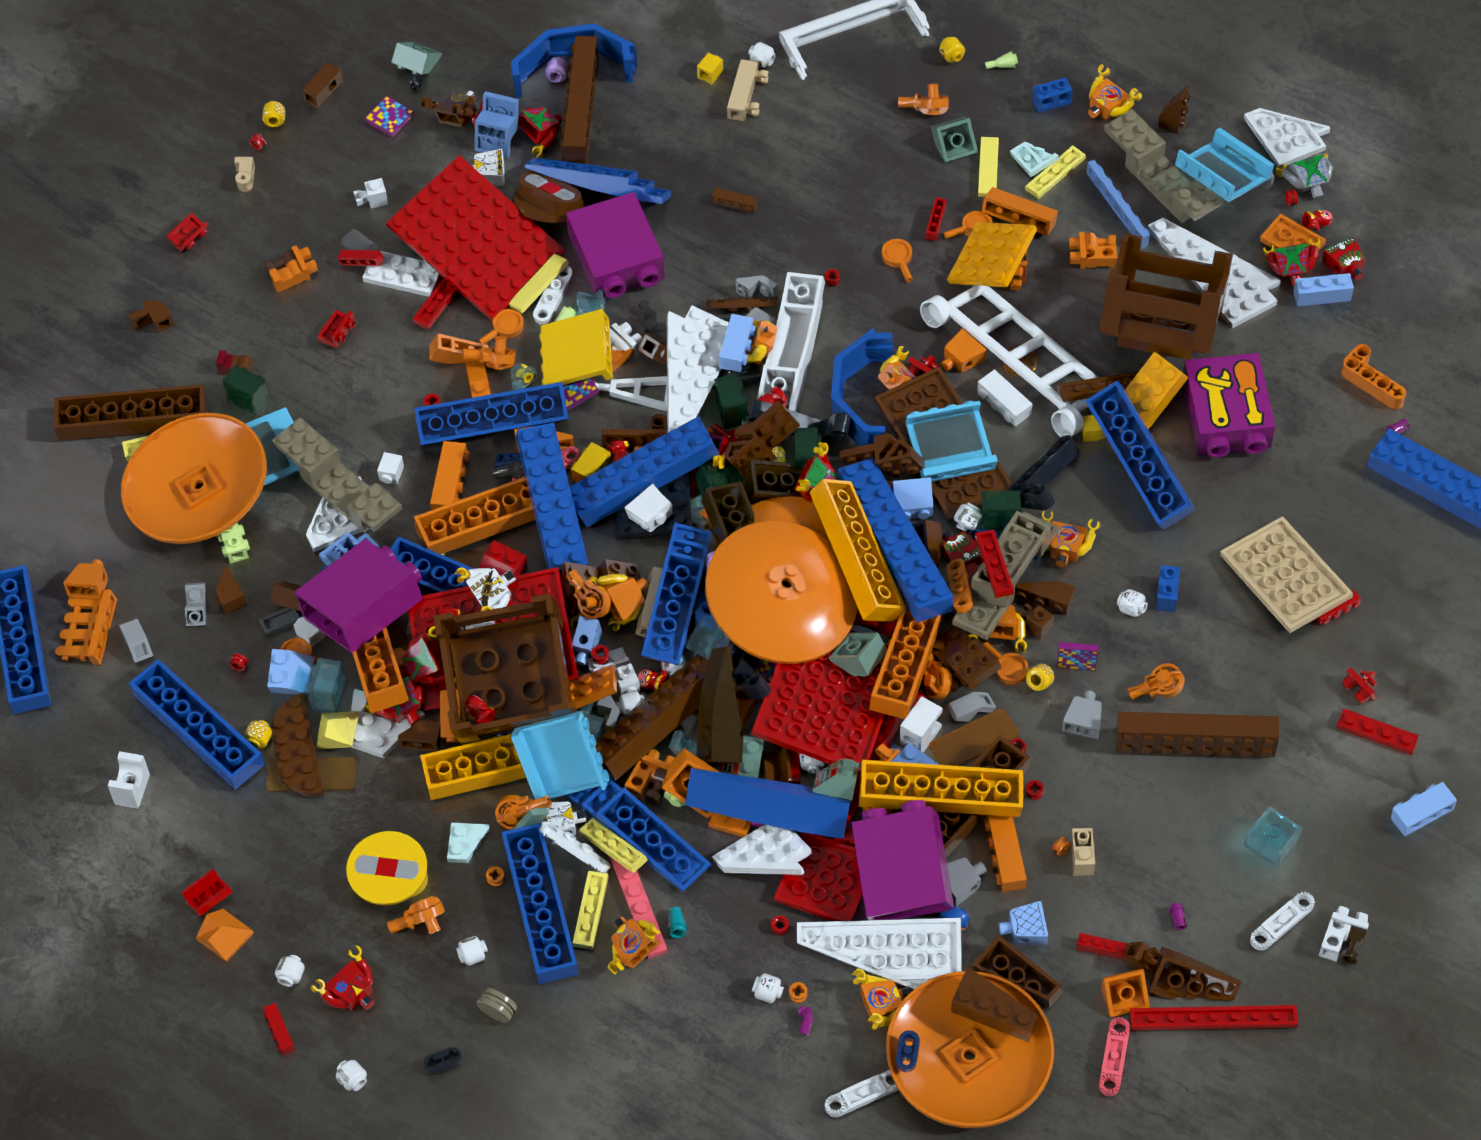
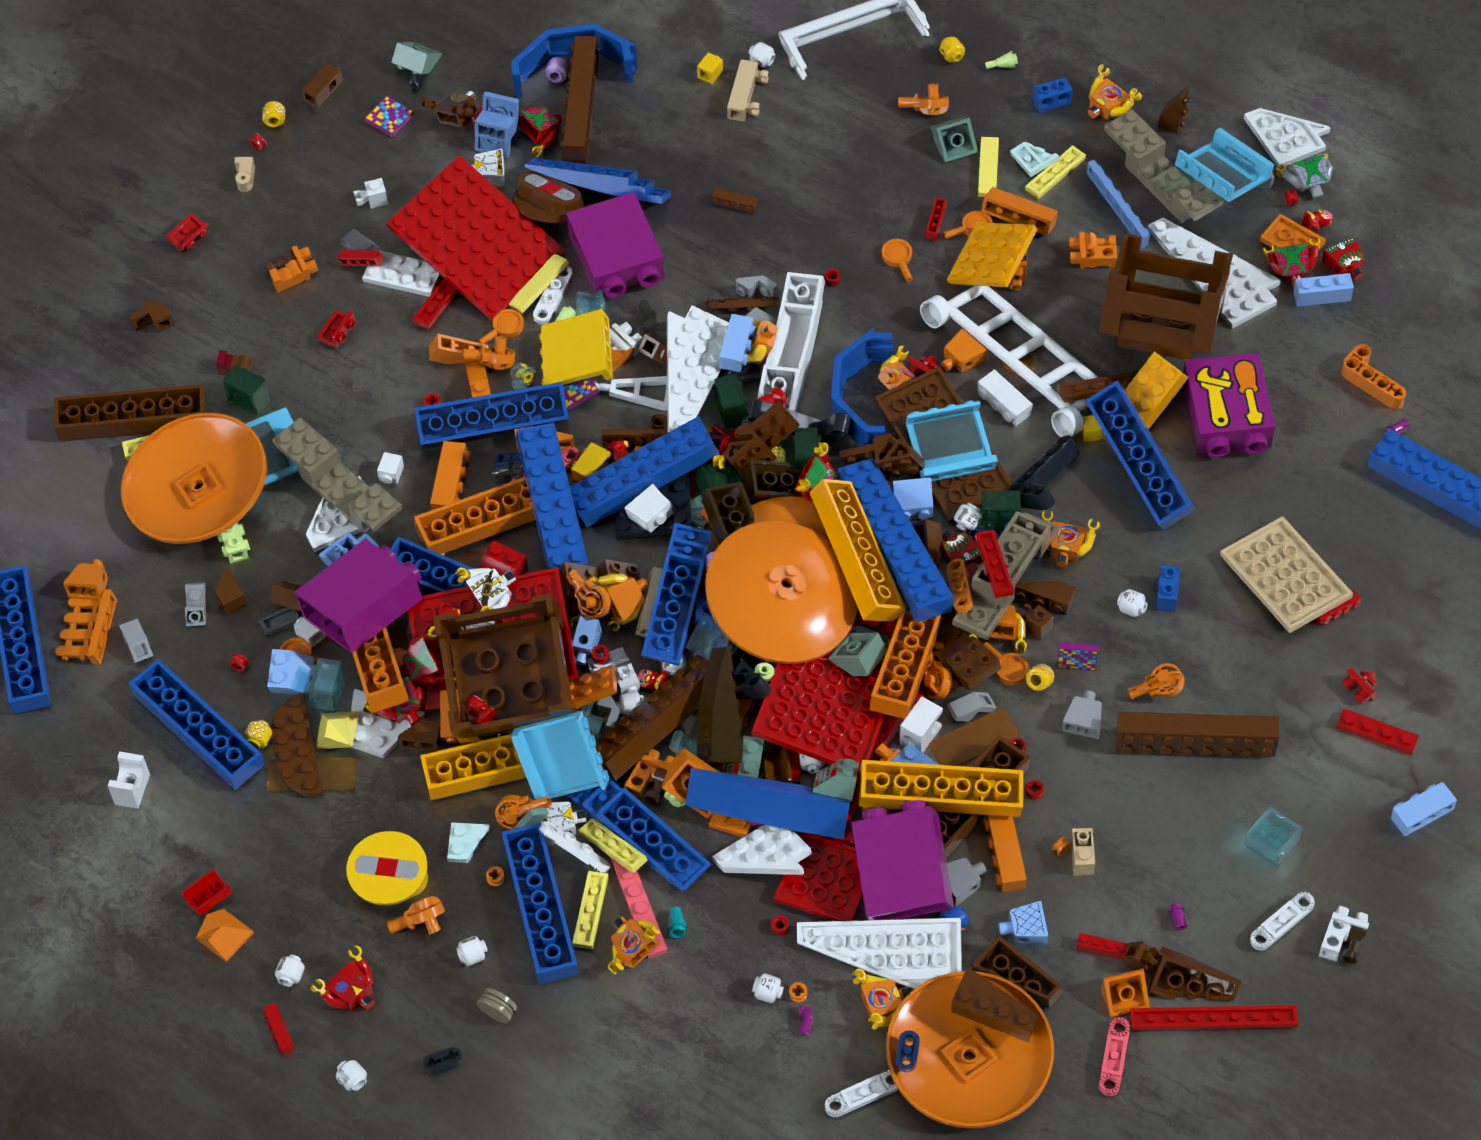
(765, 670): none -> yellowish green cone

